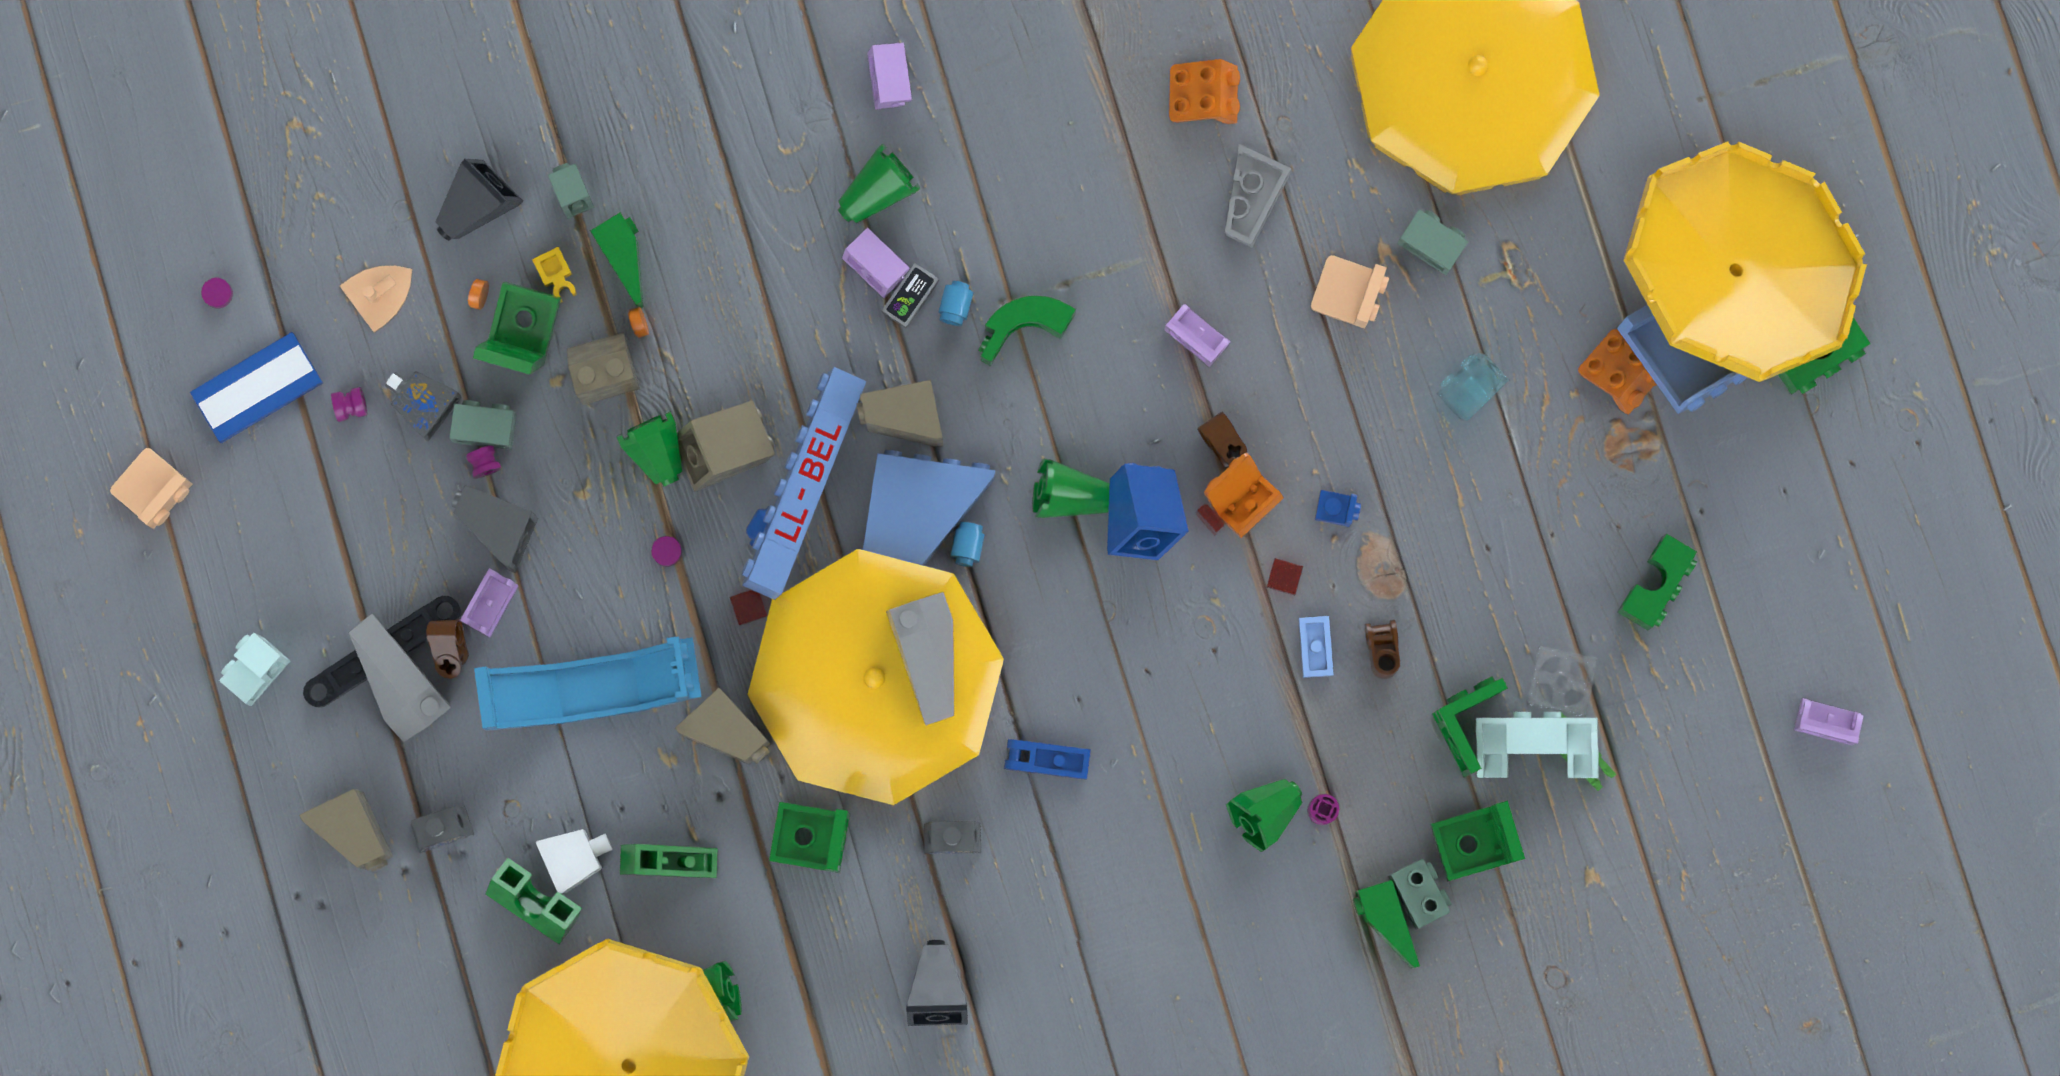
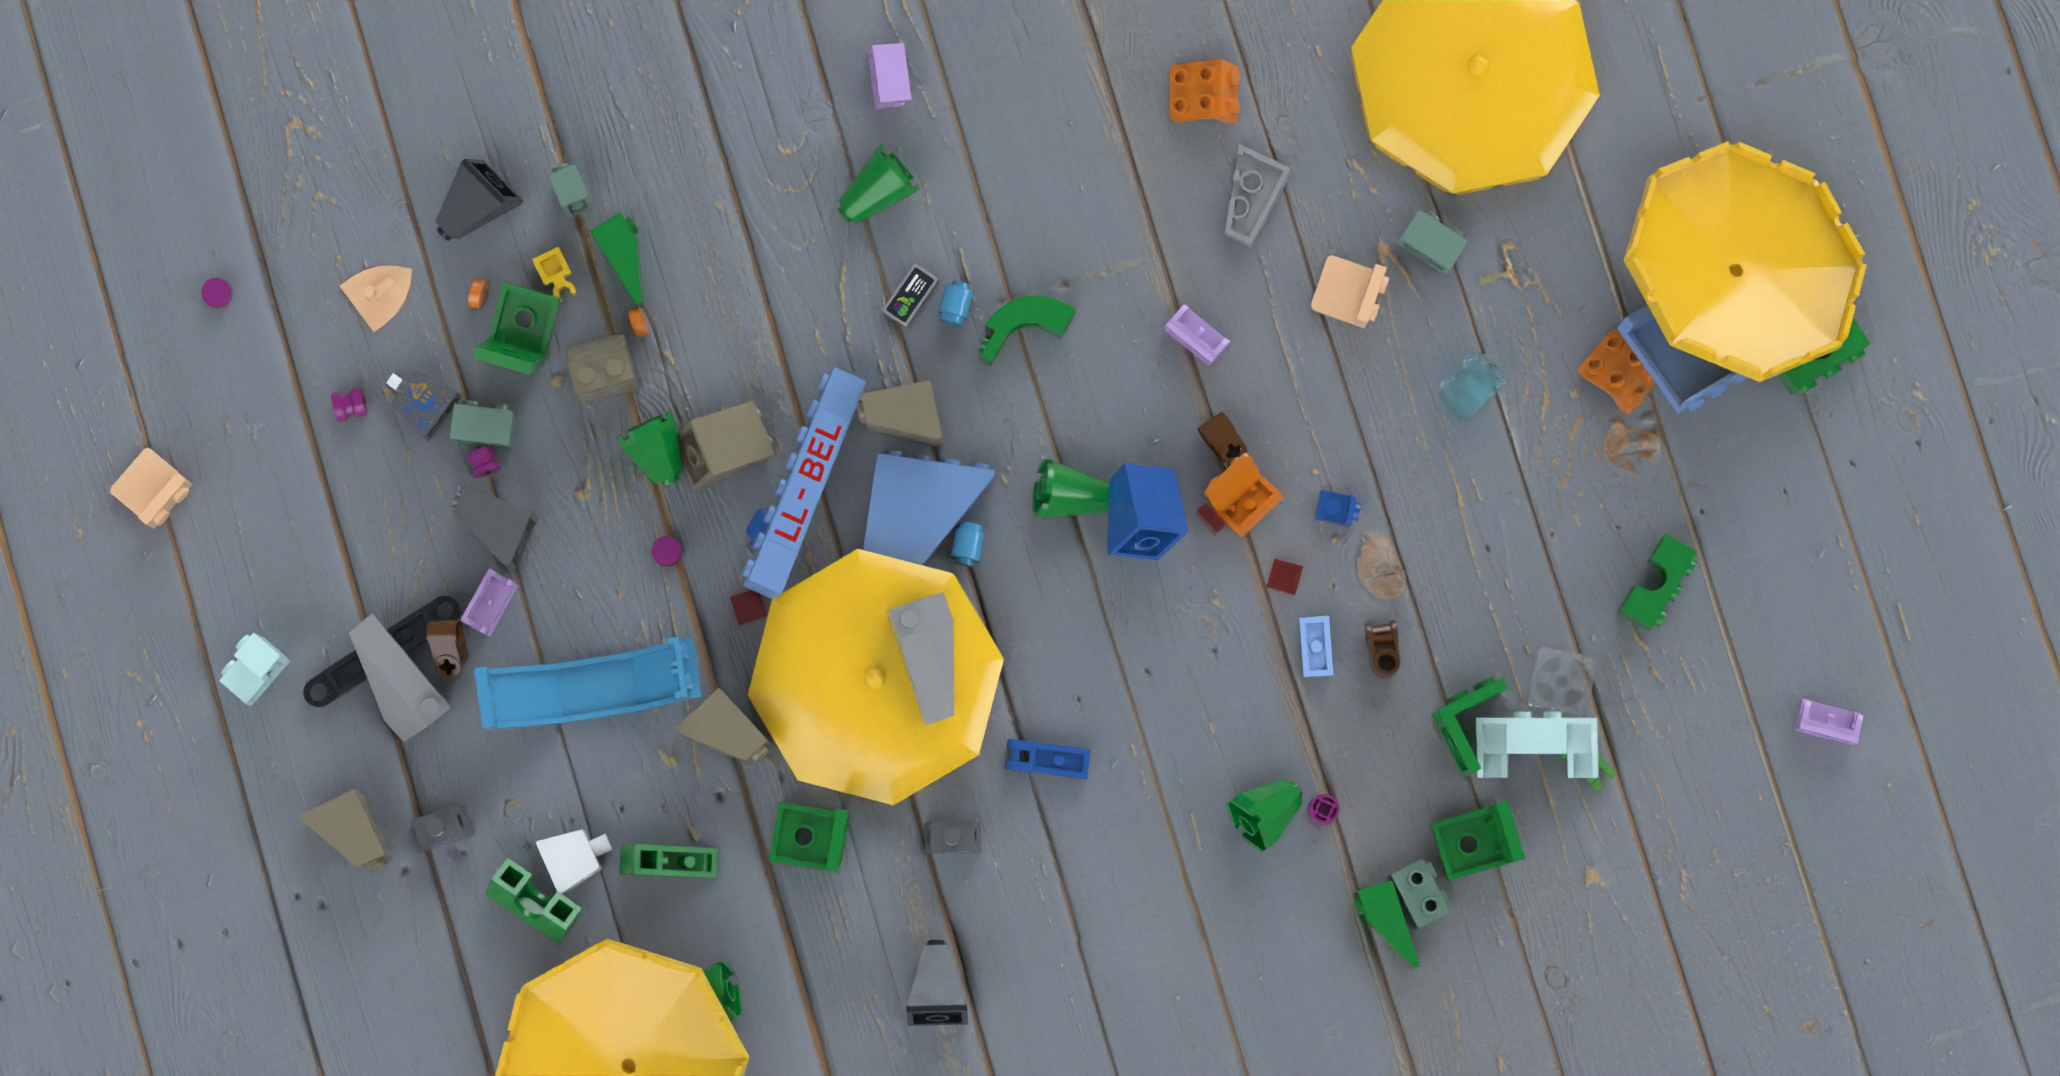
(256, 387): tile -> none
(875, 262): lavender hinge -> none

